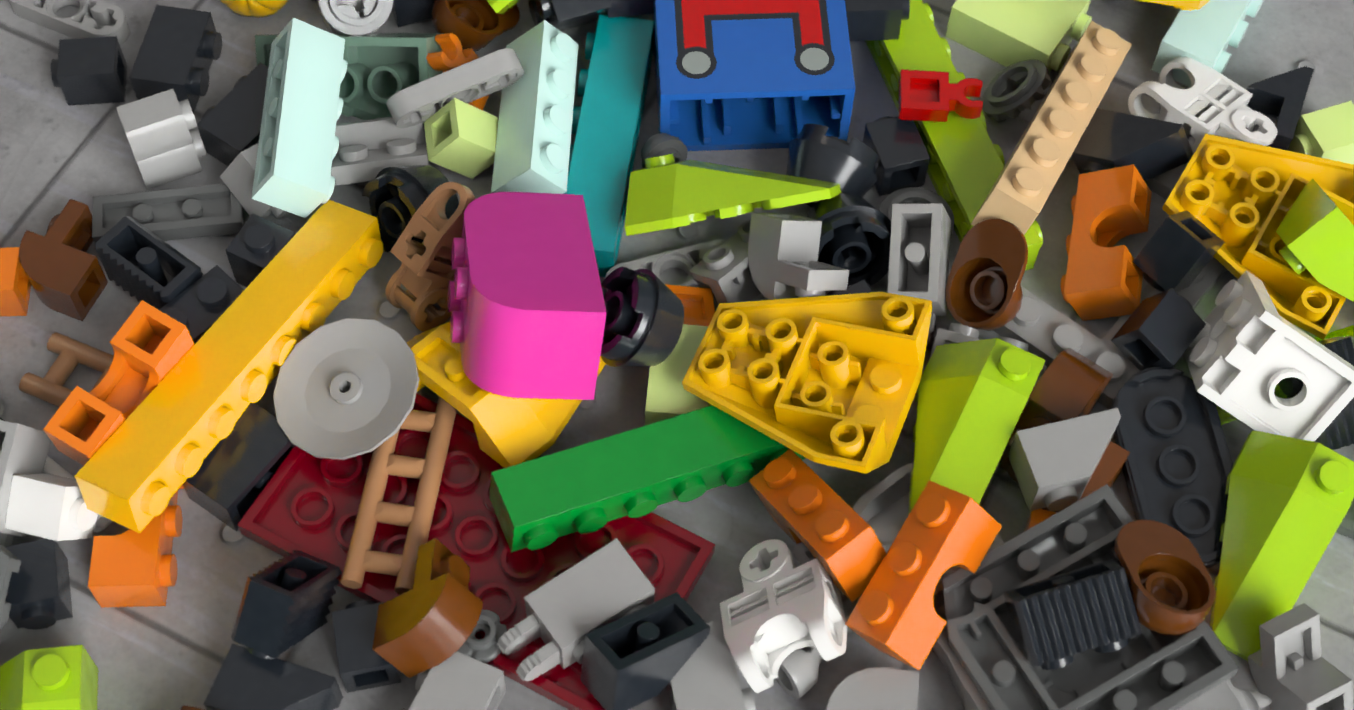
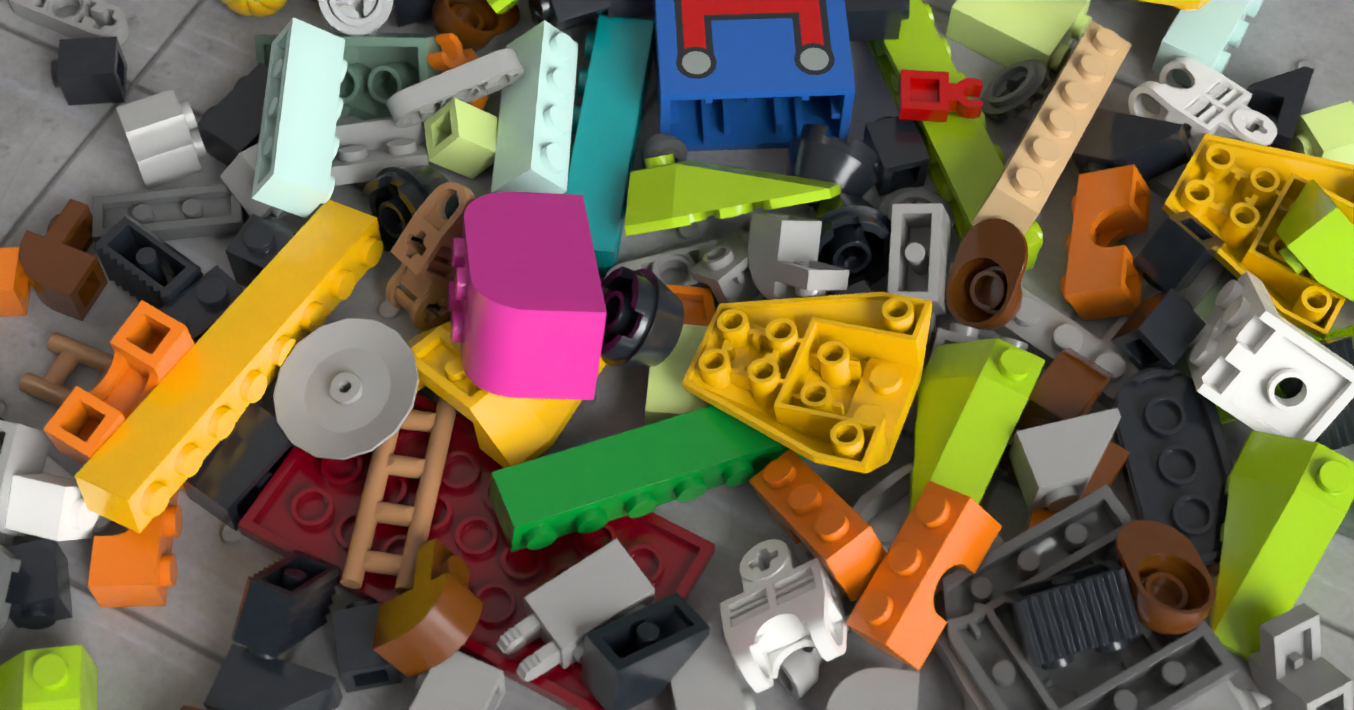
(176, 54): black brick -> none
(486, 648): dark grey plate -> none

